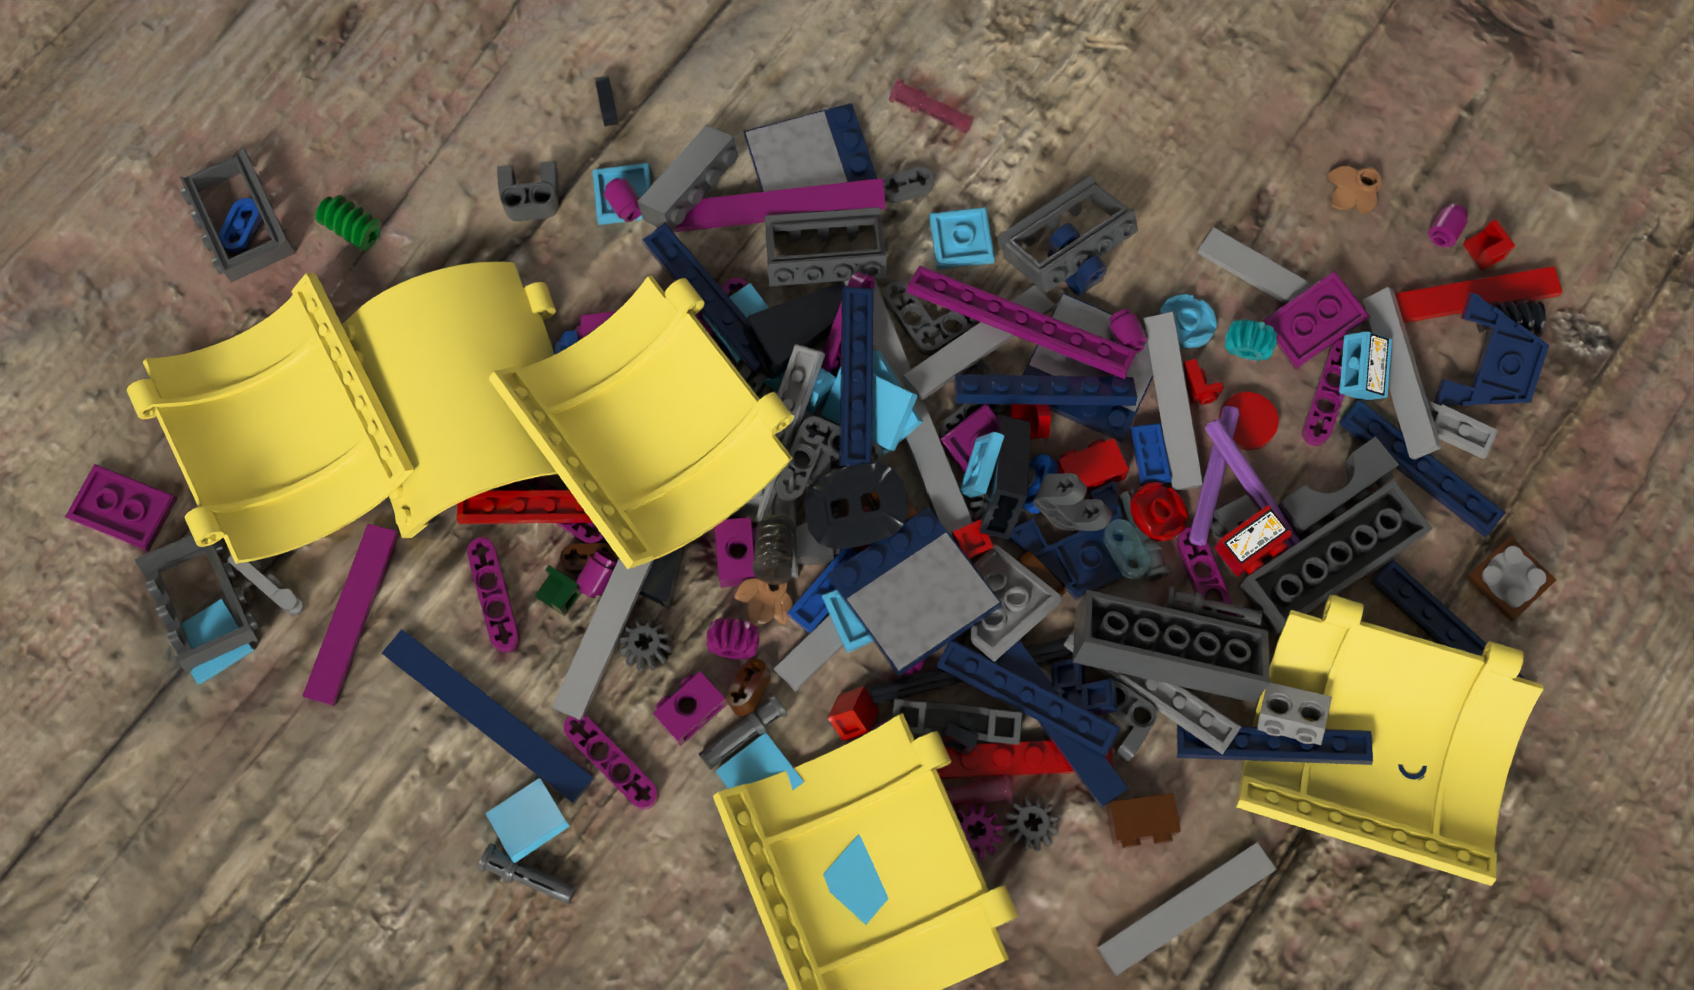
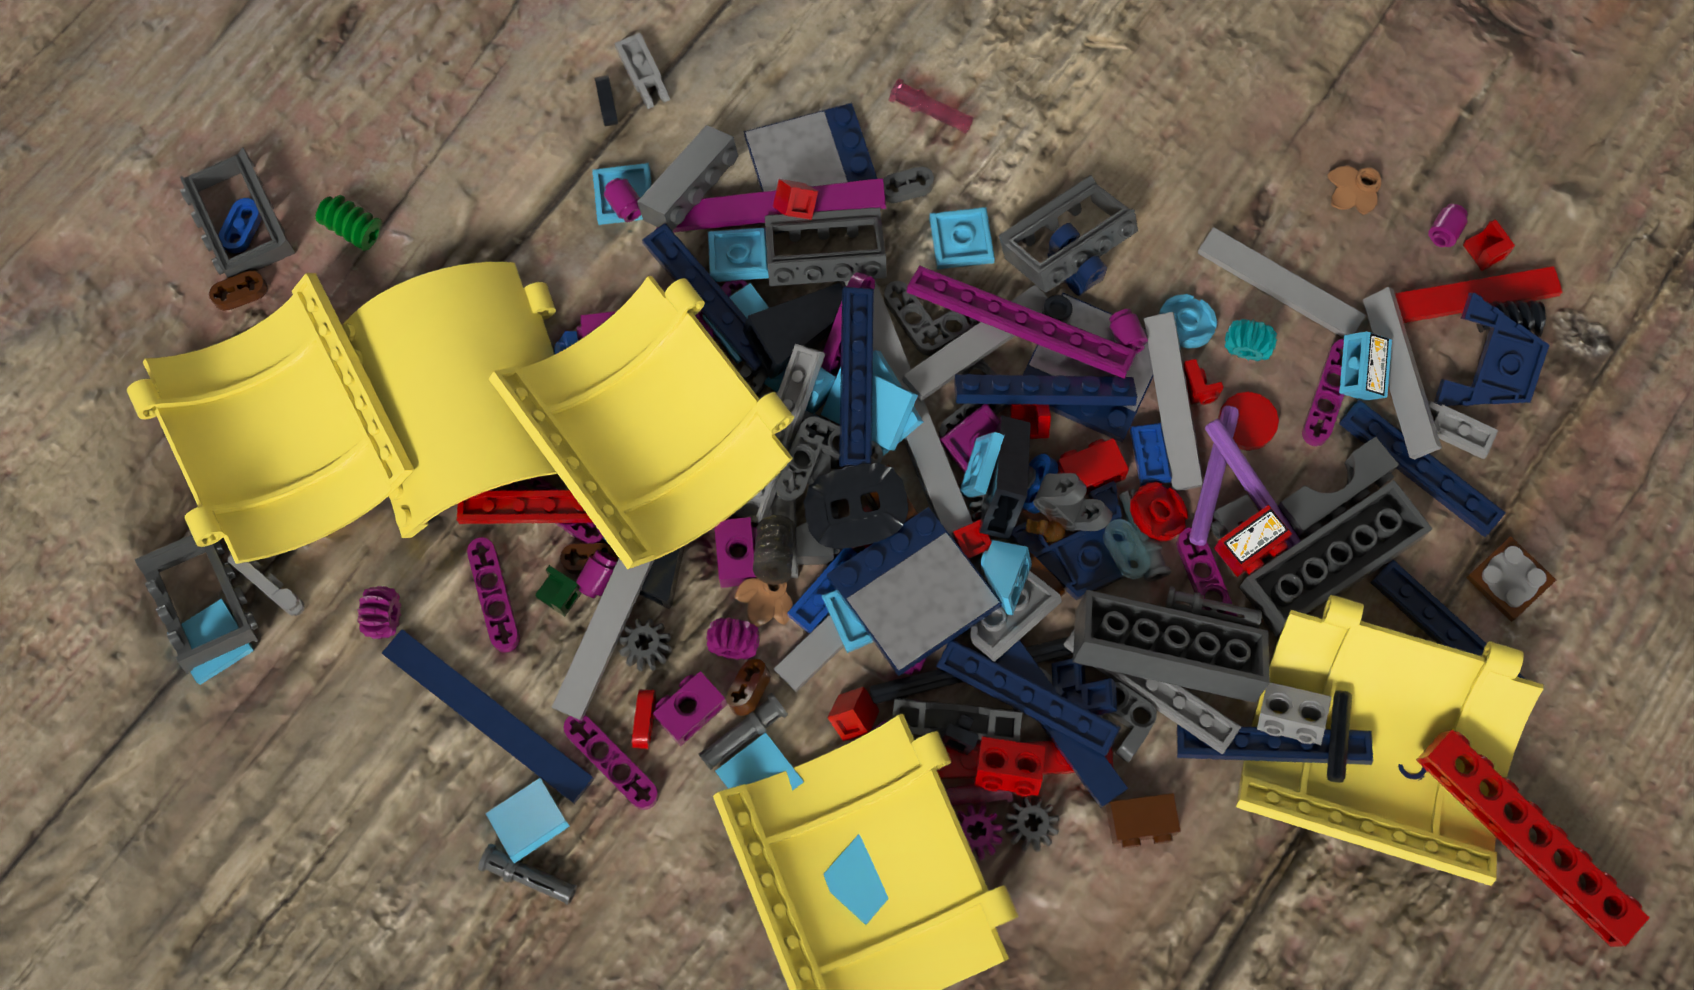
(121, 507): magenta tile -> none
(238, 290): none -> reddish brown beam
(350, 615): magenta tile -> none
(379, 612): none -> magenta gear
(529, 193): dark grey piece -> none
(641, 68): none -> light grey hinge
(644, 719): none -> red beam
(738, 254): none -> medium azure tile
(795, 199): none -> red panel
(1006, 571): none -> medium azure slope
(1010, 759): none -> red brick
(1052, 531): none -> clear orange arm
(1058, 308): none -> black tile
(1186, 909): light grey tile -> none
(1316, 319): magenta tile -> none
(1339, 736): none -> black axle
(1625, 914): none -> red brick

